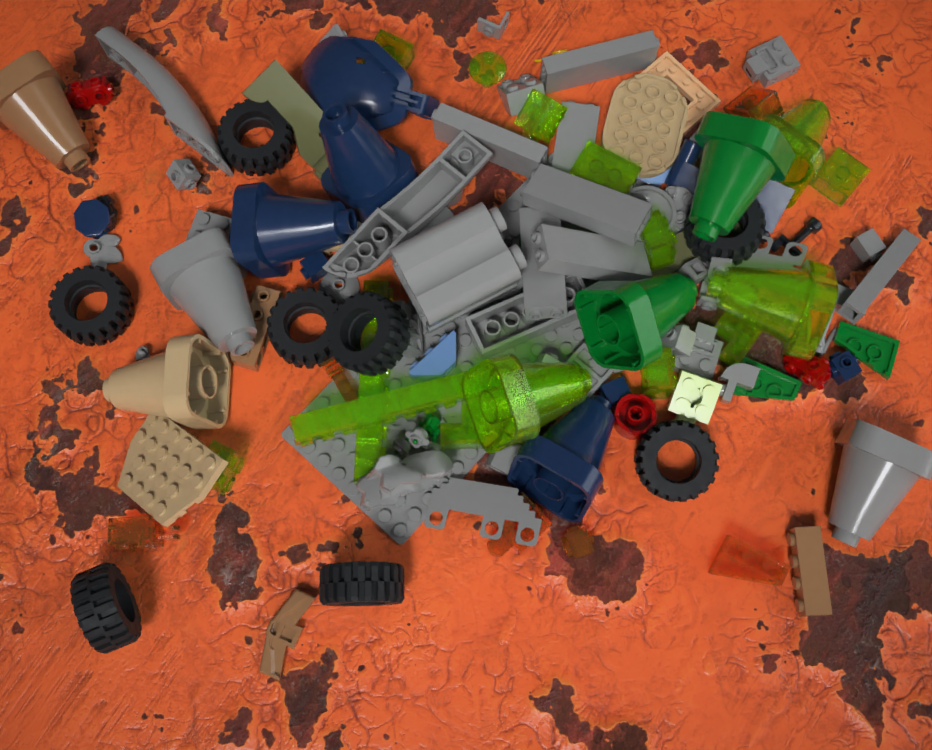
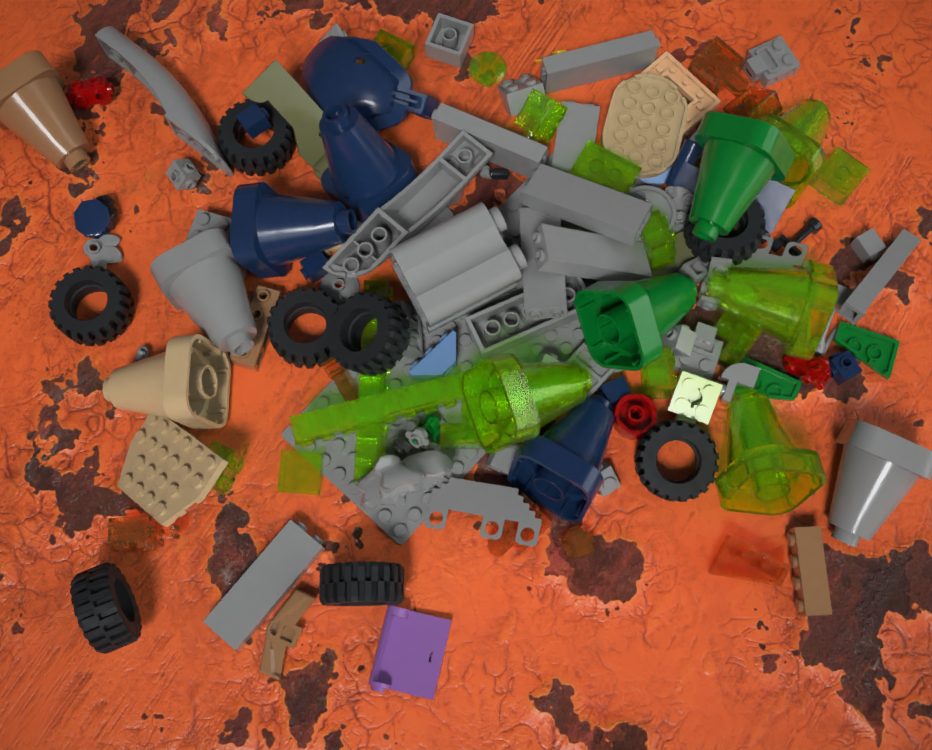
(254, 120): none -> dark blue brick
(264, 584): none -> light grey brick
(300, 472): none -> clear neon green tile
(405, 652): none -> medium lavender door
(449, 40): none -> light grey brick
(487, 173): none -> black arm
(491, 29): light grey bracket -> none
(610, 480): none -> light grey bracket
(726, 64): none -> clear orange brick
(764, 463): none -> clear neon green cone

